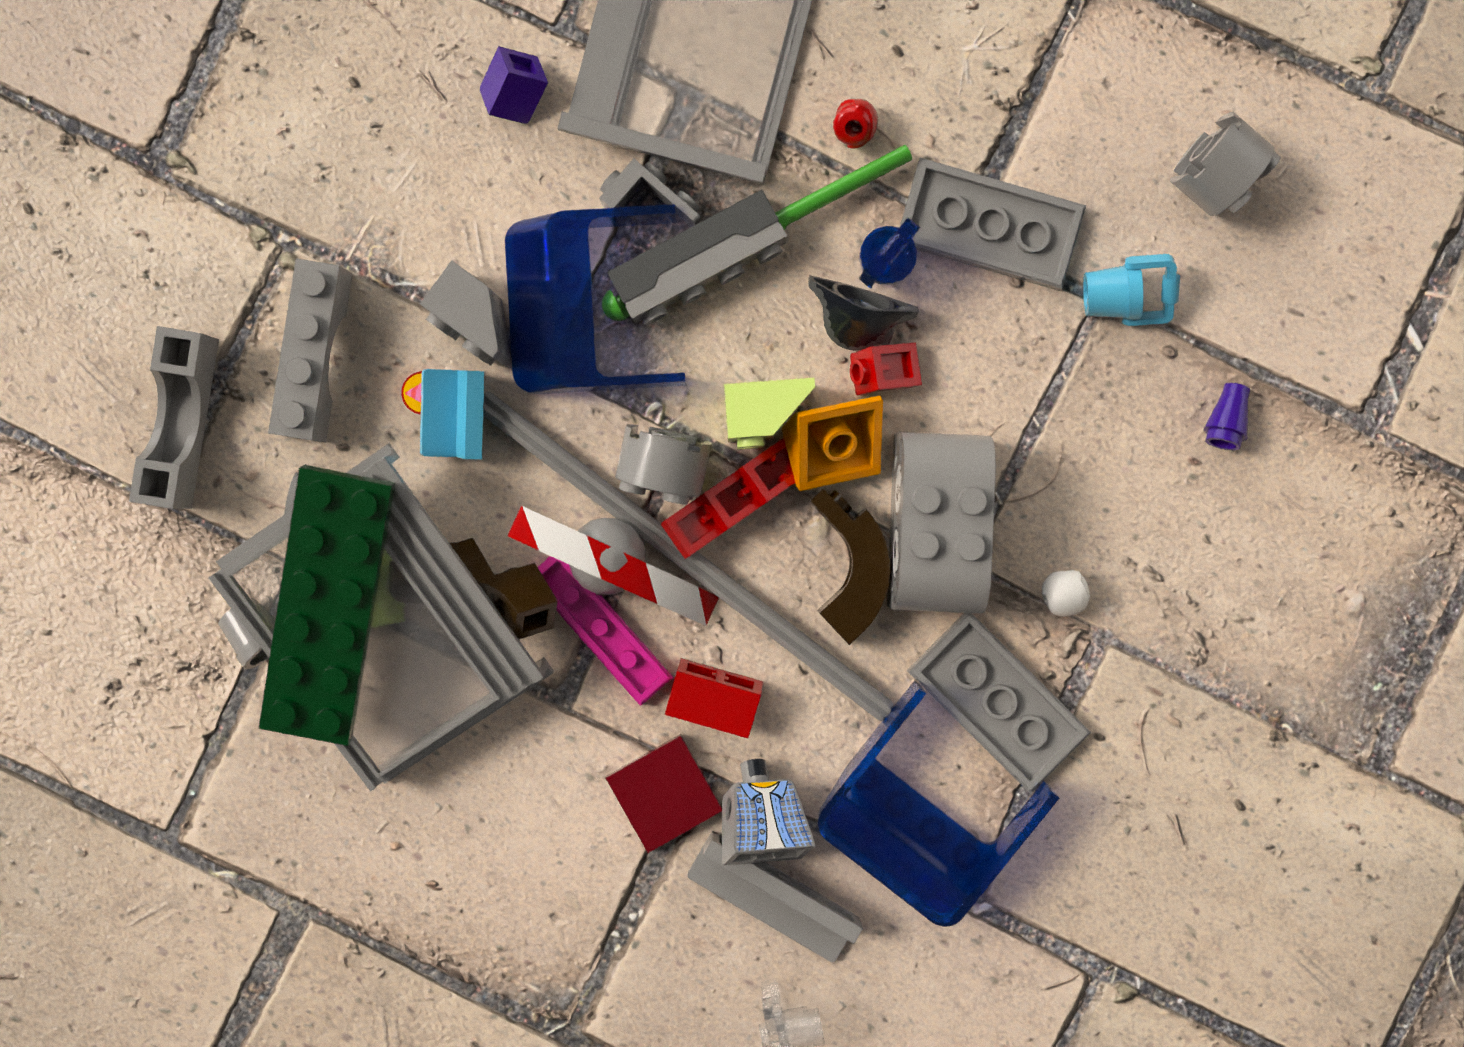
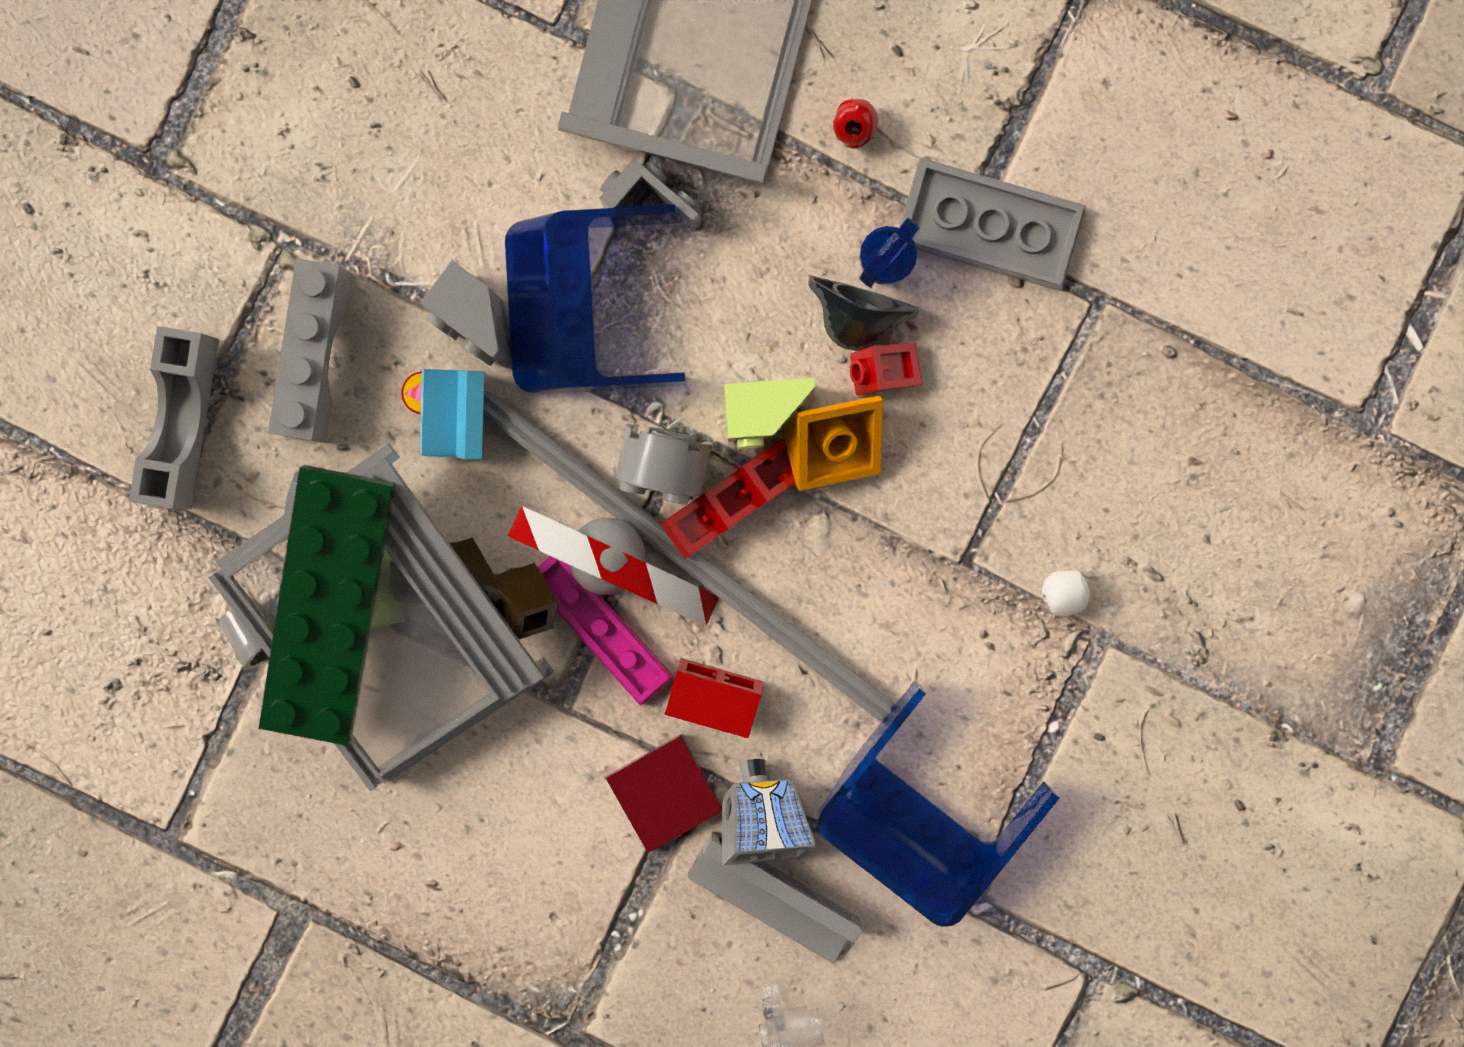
(513, 85): dark purple panel -> none
(721, 247): piece -> none
(868, 576): dark brown arch -> none
(941, 522): light grey brick -> none
(998, 701): light grey tile -> none
(1120, 291): medium azure piece -> none
(1224, 166): light grey brick -> none
(1229, 418): dark purple cone -> none

